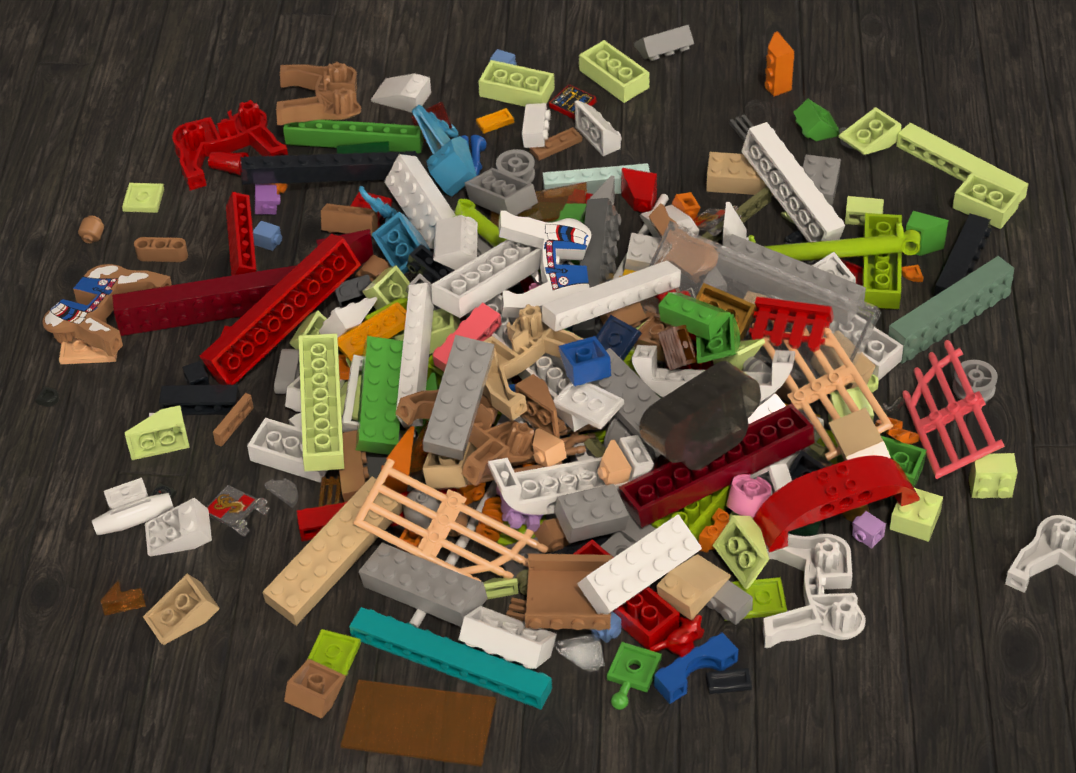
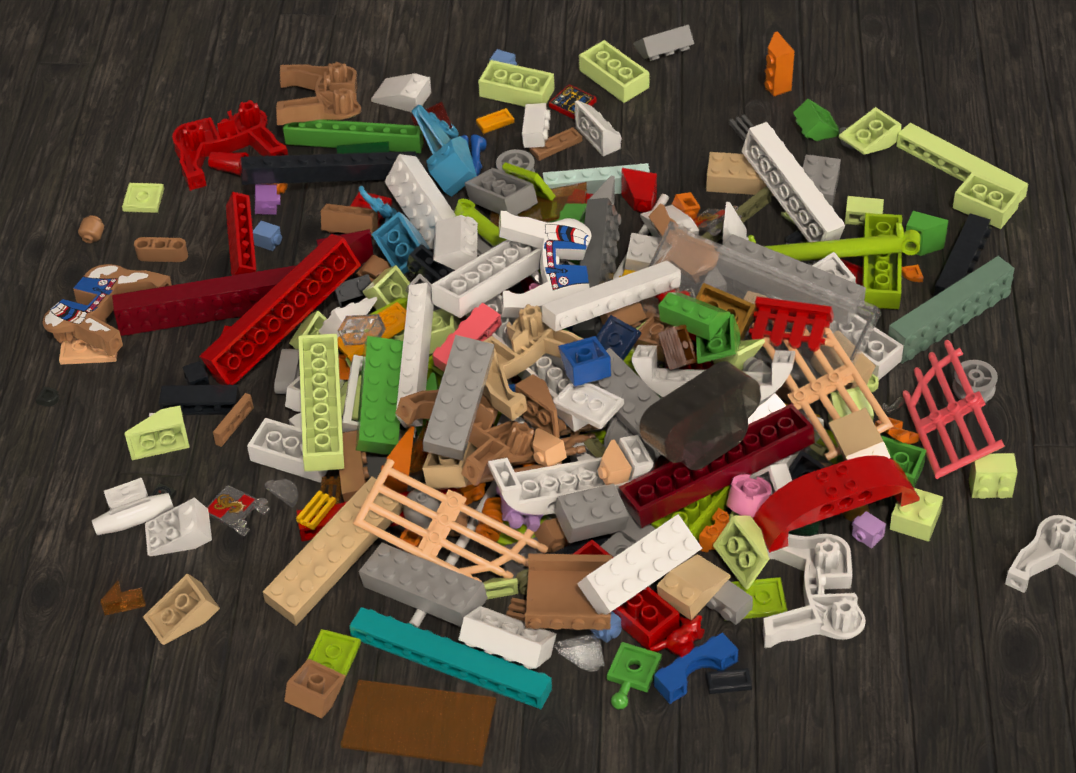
(312, 509): none -> yellow tile
(357, 328): none -> clear brick
(540, 186): none -> lime tile

